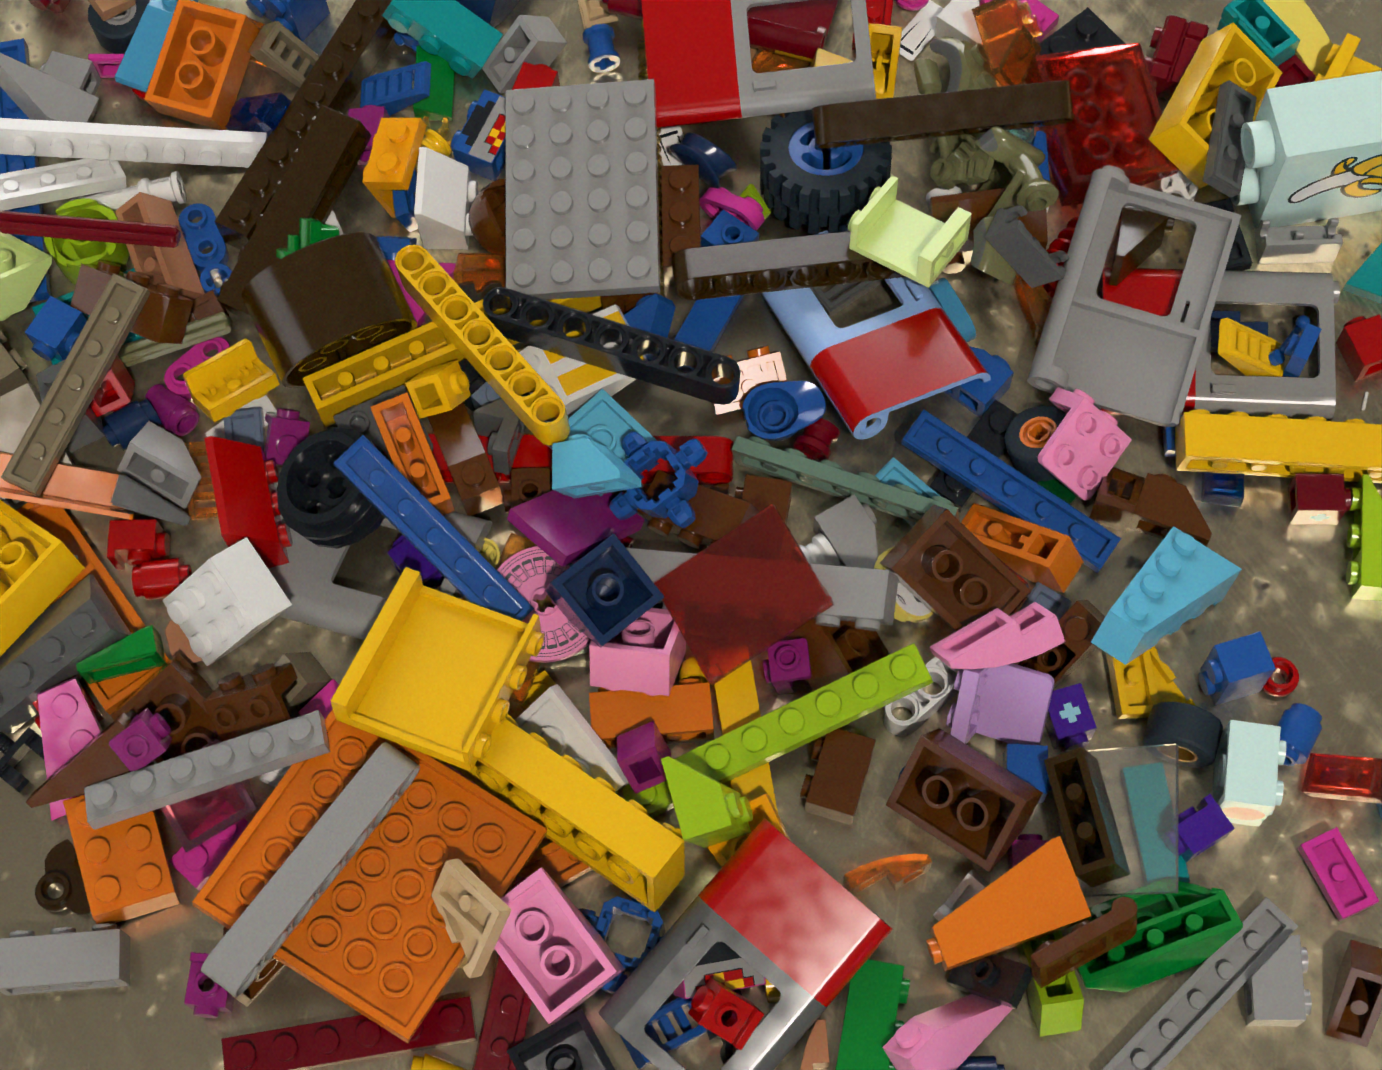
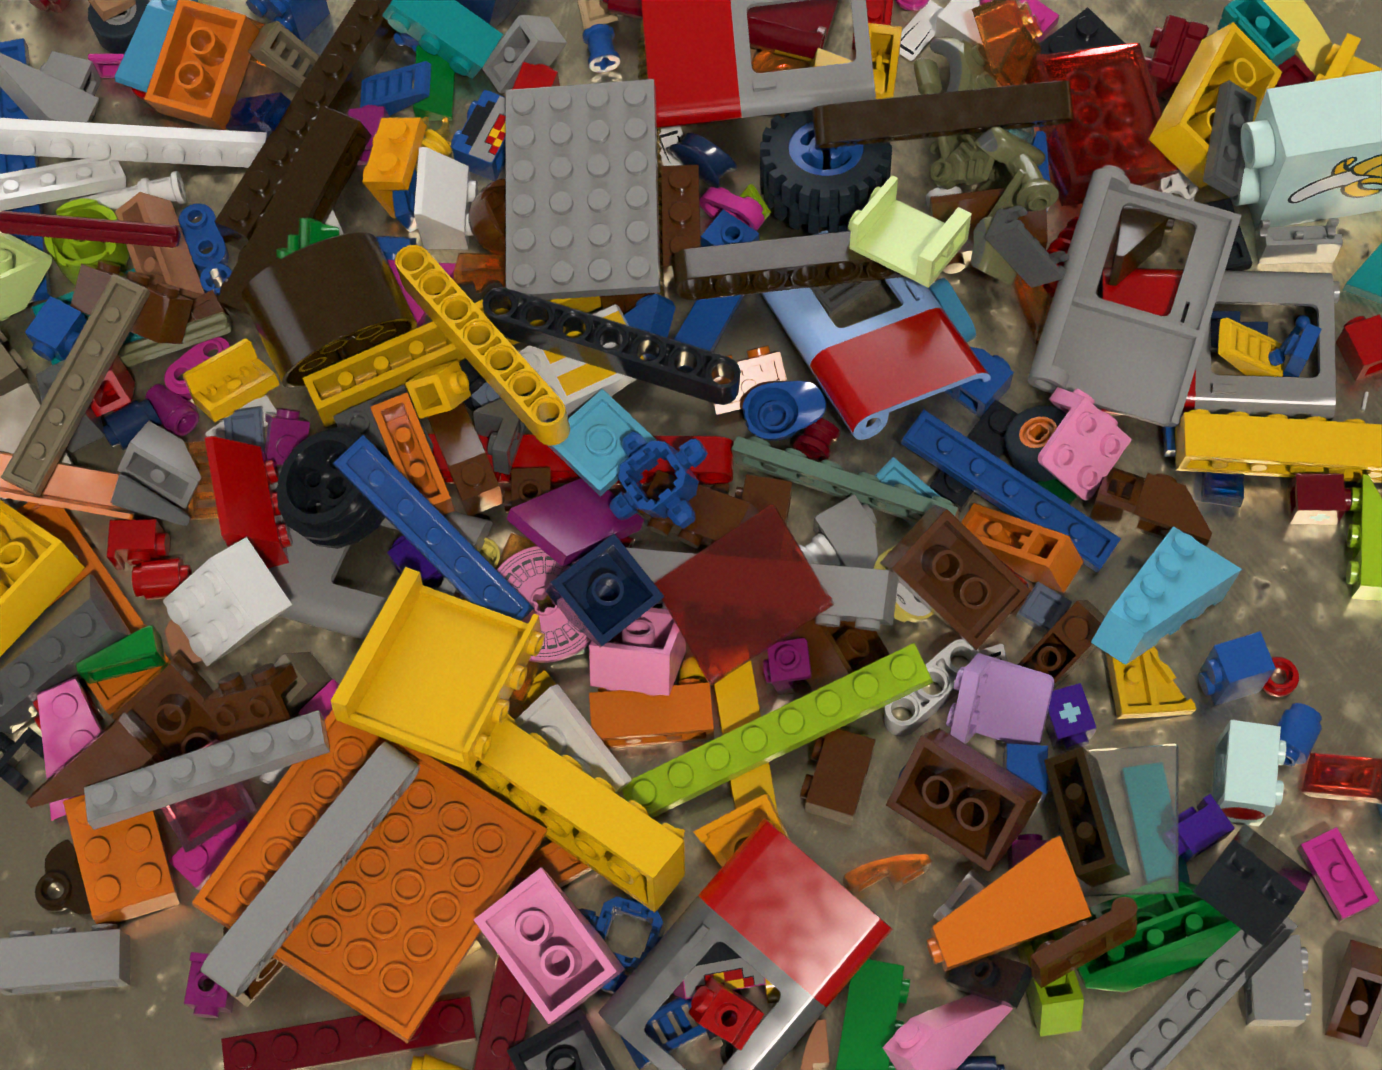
(142, 740): magenta bracket -> none
(471, 914): tan wing -> none
(588, 468): medium azure slope -> none
(641, 755): magenta brick -> none
(704, 807): lime slope -> none
(1000, 639): bright pink slope -> none
(1189, 727): black wheel -> none
(1253, 884): none -> black slope

